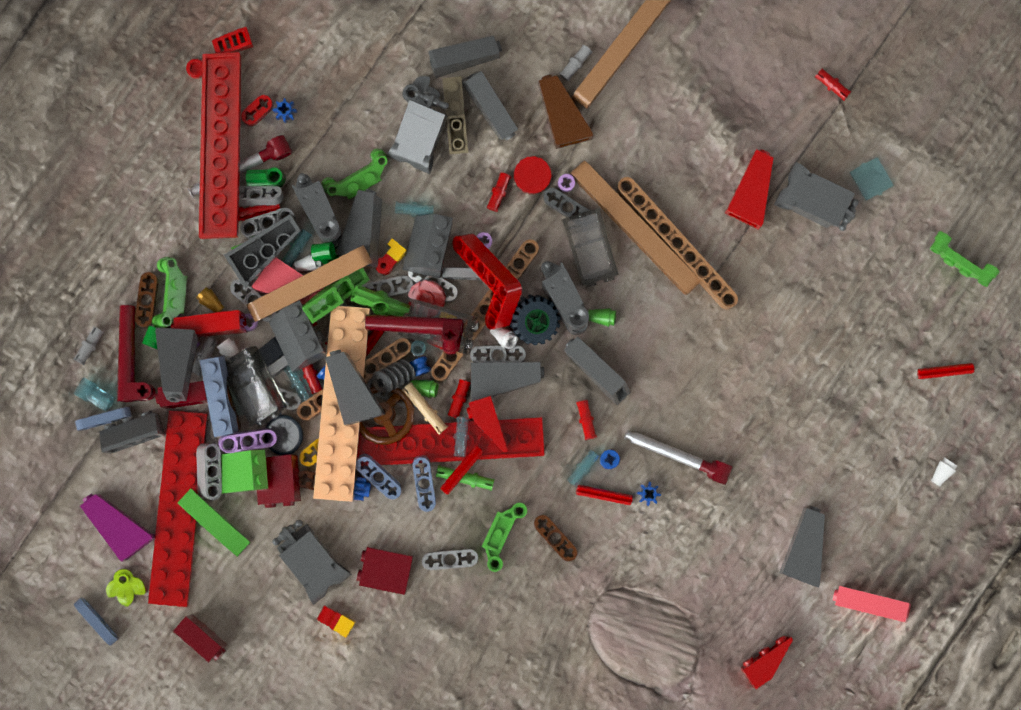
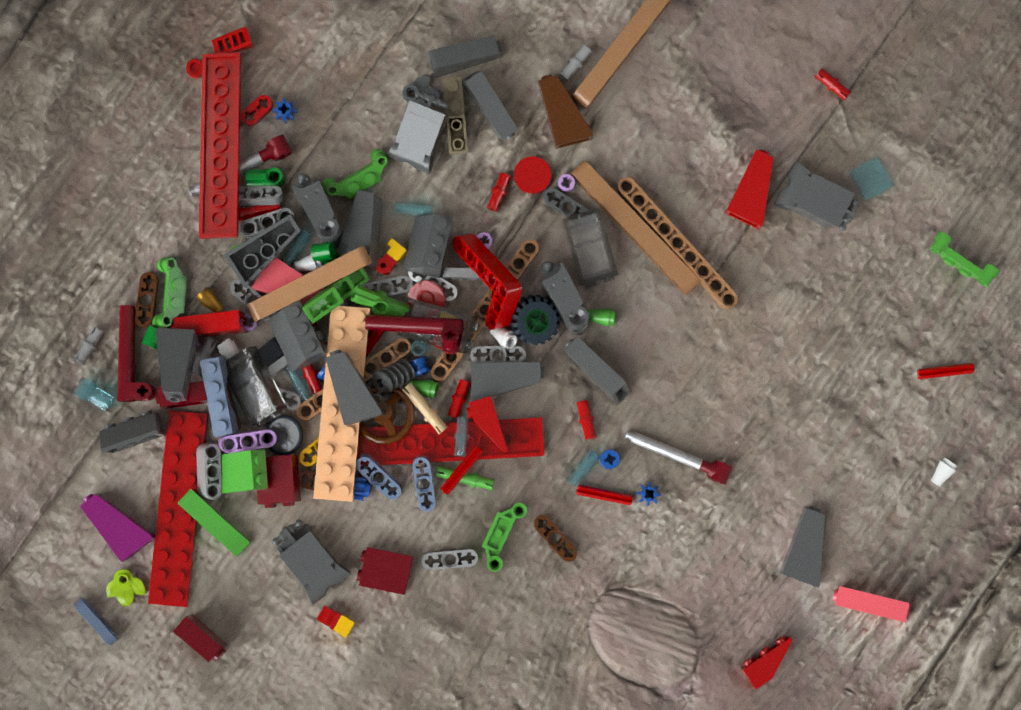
(103, 418): sand blue beam -> none

